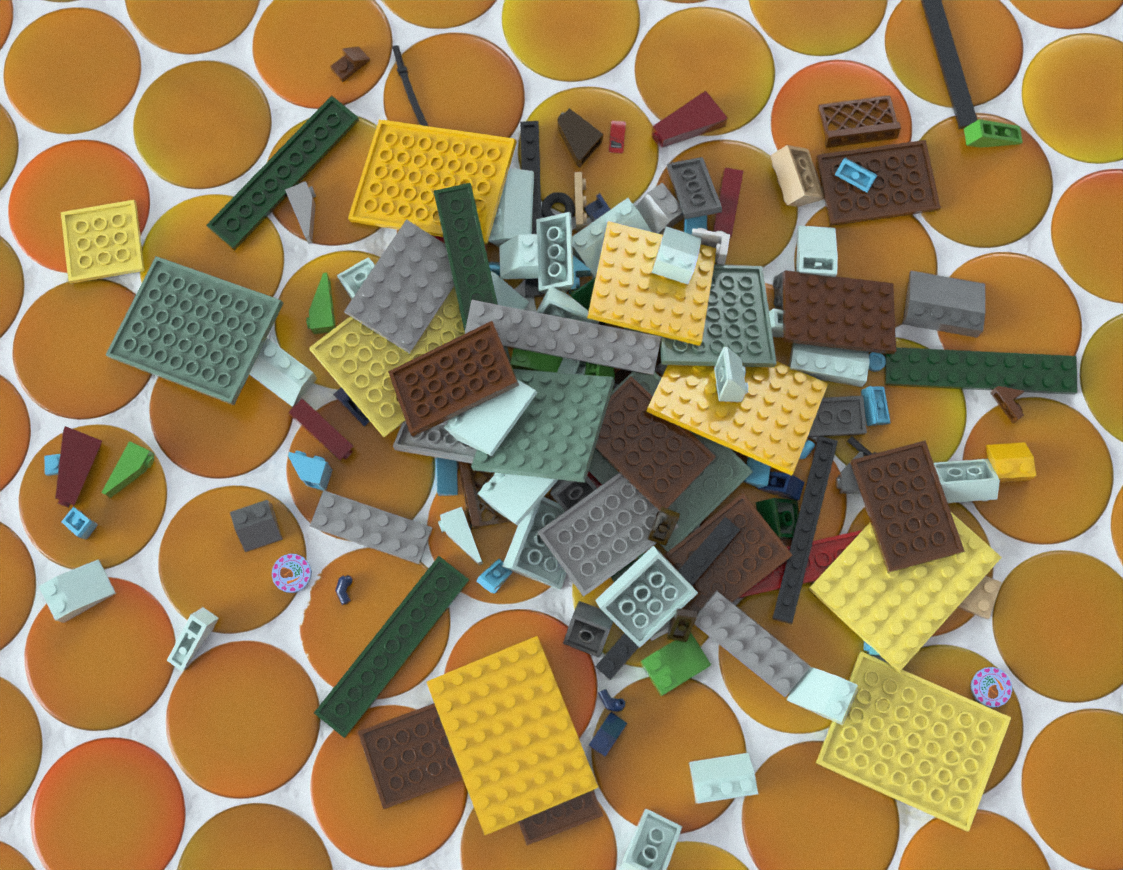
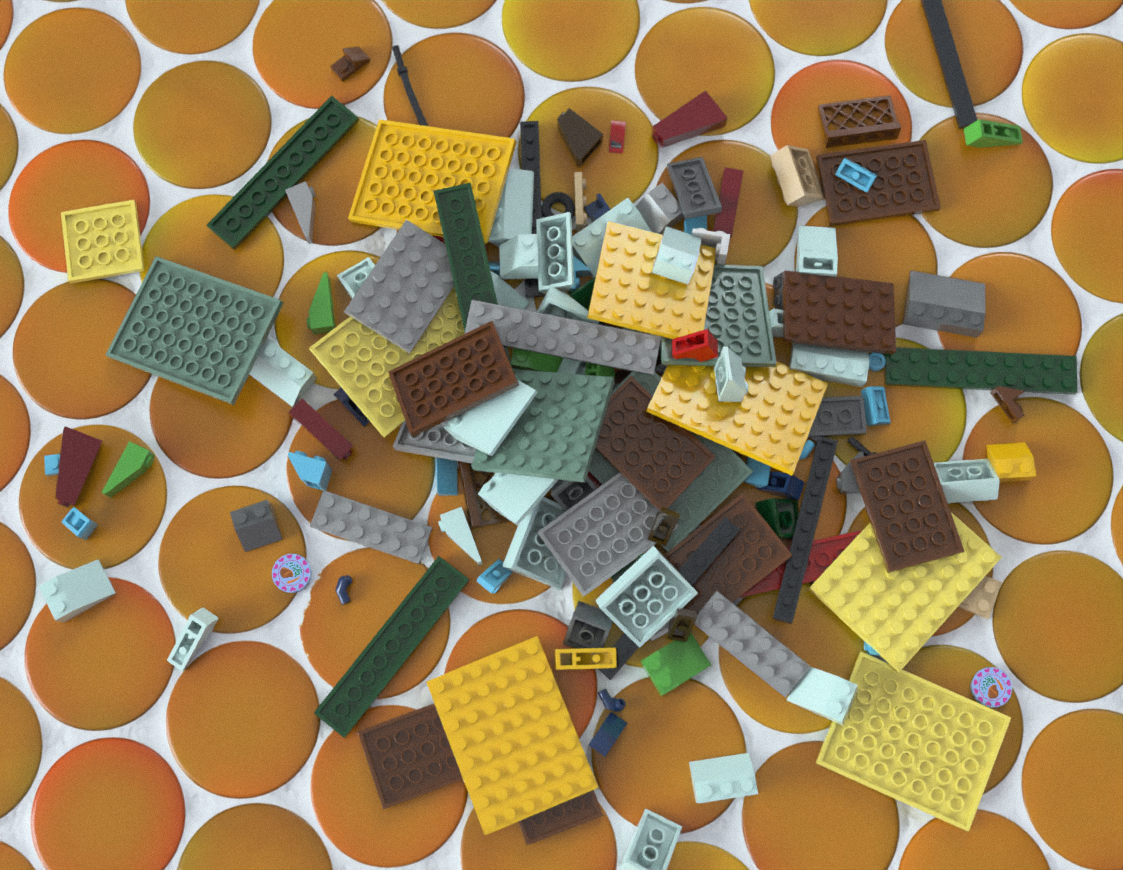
(584, 658): none -> yellow slope
(698, 345): none -> red arch

